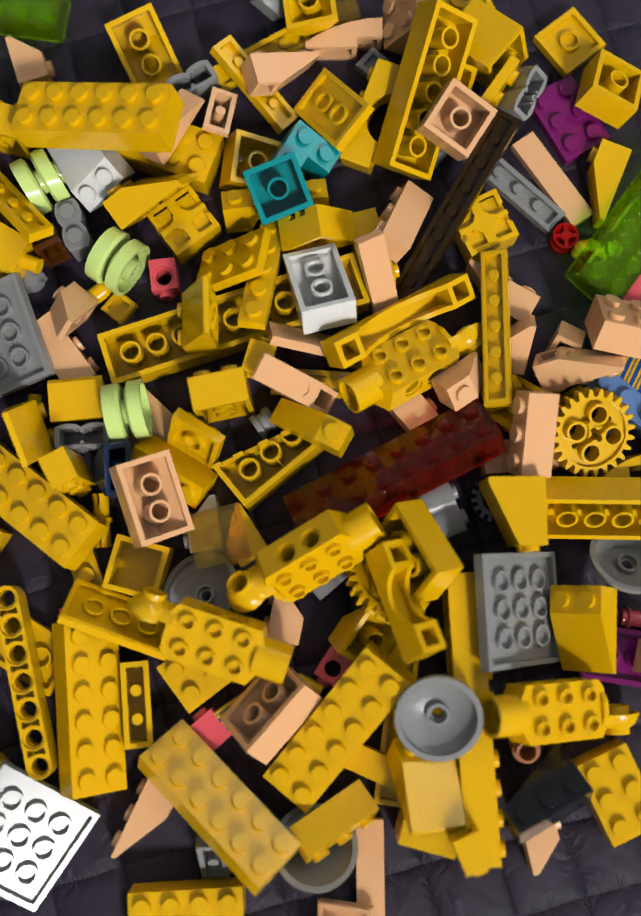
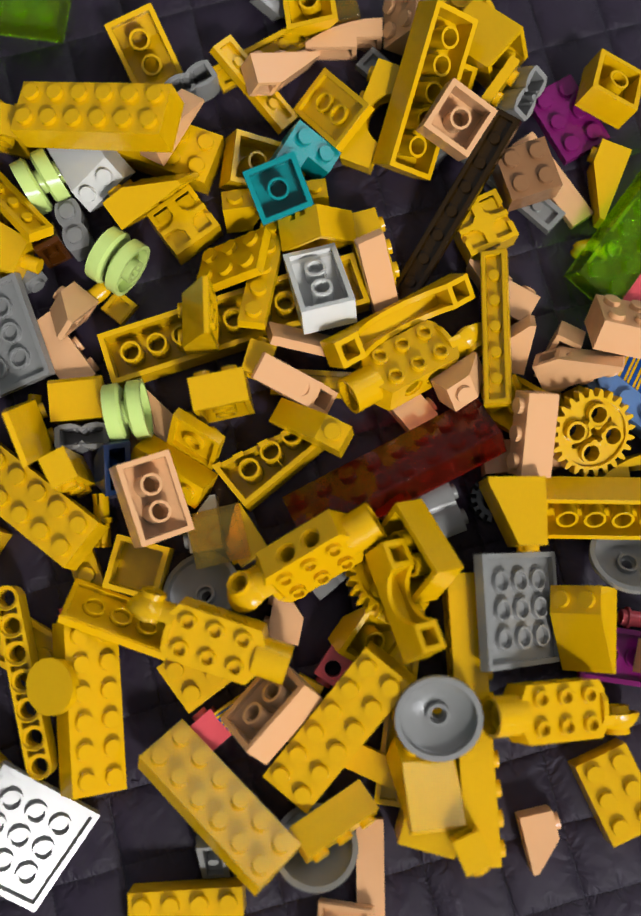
(29, 62): light nougat slope -> none
(52, 686): none -> yellow tile
(136, 704): yellow brick -> none
(141, 818): light nougat slope -> none
(164, 267): coral brick -> none
(219, 112): light nougat slope -> none
(262, 424): light grey wheel -> none
(403, 218): light nougat brick -> none
(524, 753): nougat brick -> none
(526, 175): none -> medium nougat brick
(546, 796): black wedge -> none
(565, 232): red wheel -> none
(568, 42): yellow plate -> none

